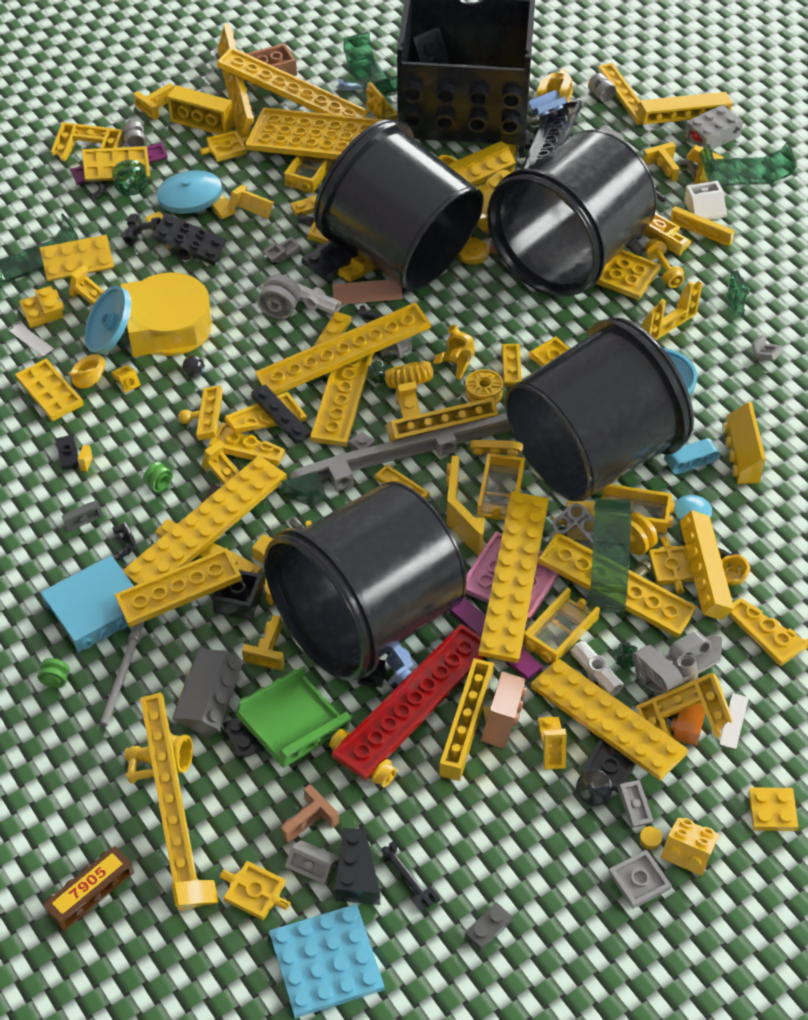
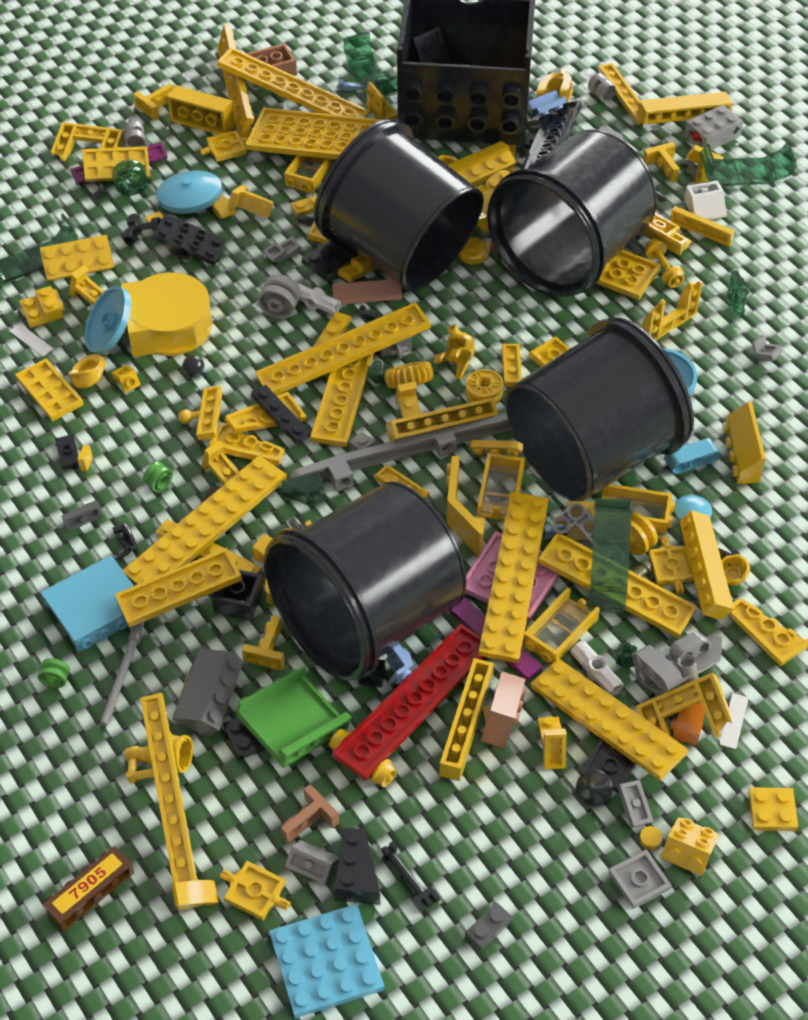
(550, 532): none -> light blue bar

